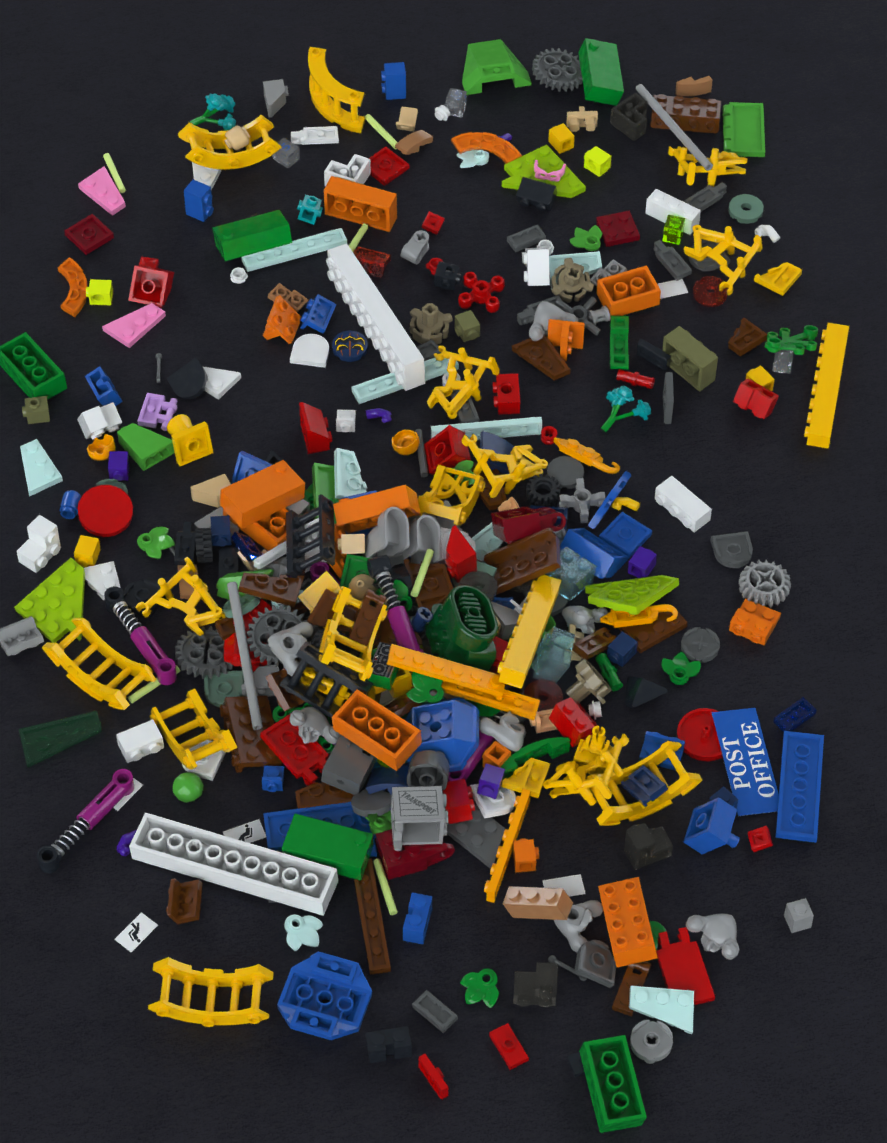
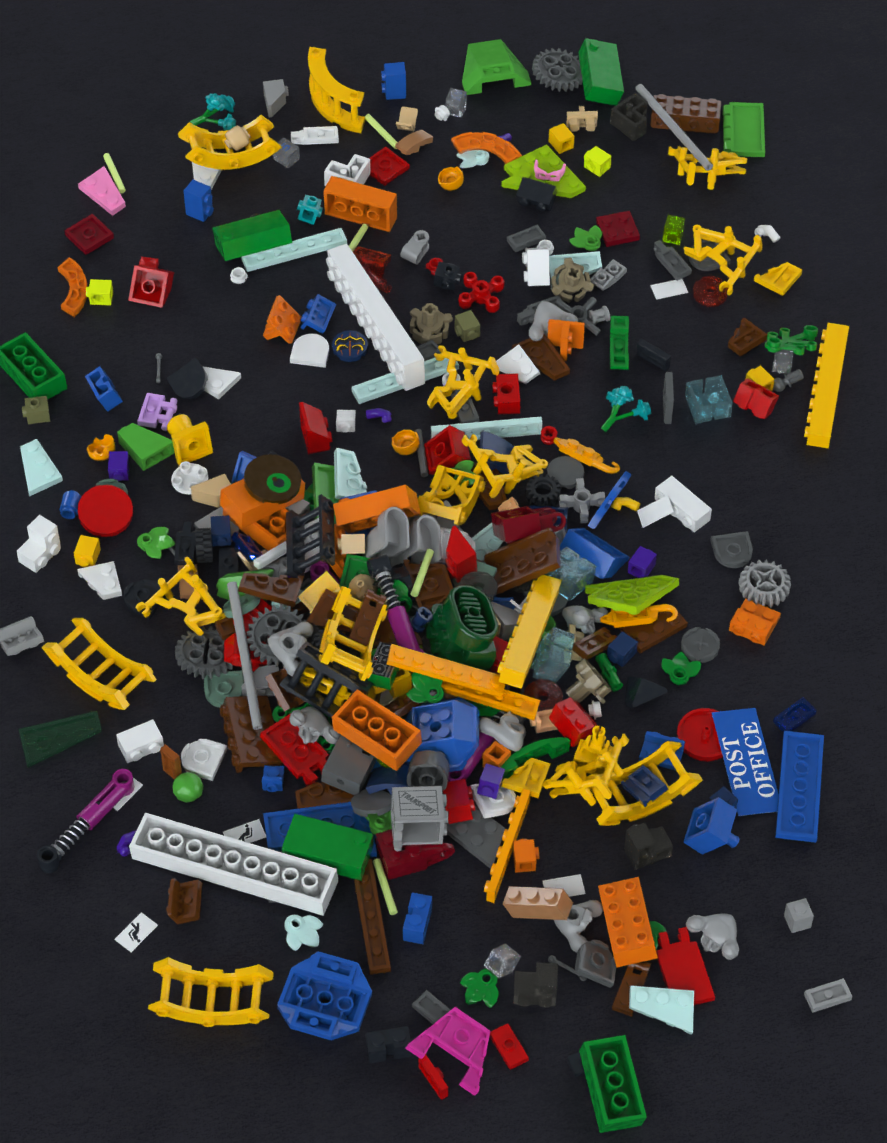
(56, 601): lime wing -> none
(98, 420): white brick -> none
(134, 325): bright pink wing -> none
(146, 689): yellowish green bar -> none
(147, 645): piece -> none
(170, 761): none -> dark orange plate
(188, 475): none -> white dish
(221, 739): yellow fence -> none
(272, 479): none -> dark brown tile
(293, 298): medium nougat slope -> none
(378, 280): none -> clear red tile
(433, 223): red tile -> none
(451, 178): none -> light orange hair
(462, 1039): none -> dark pink wing
(502, 961): none -> clear brick
(518, 363): none -> white wing
(626, 534): blue tile -> none
(628, 291): orange brick -> none
(635, 378): red pin -> none
(651, 1052): light grey plate -> none
(655, 511): none -> white sticker
(661, 205): white brick -> none
(689, 87): medium nougat slope -> none
(690, 358): olive brick -> none
(707, 196): dark grey hinge -> none
(712, 403): none -> clear light blue piece
(746, 201): sand green tile -> none
(760, 838): red tile -> none
(793, 377): none -> dark grey axle
(828, 995): none -> light grey plate

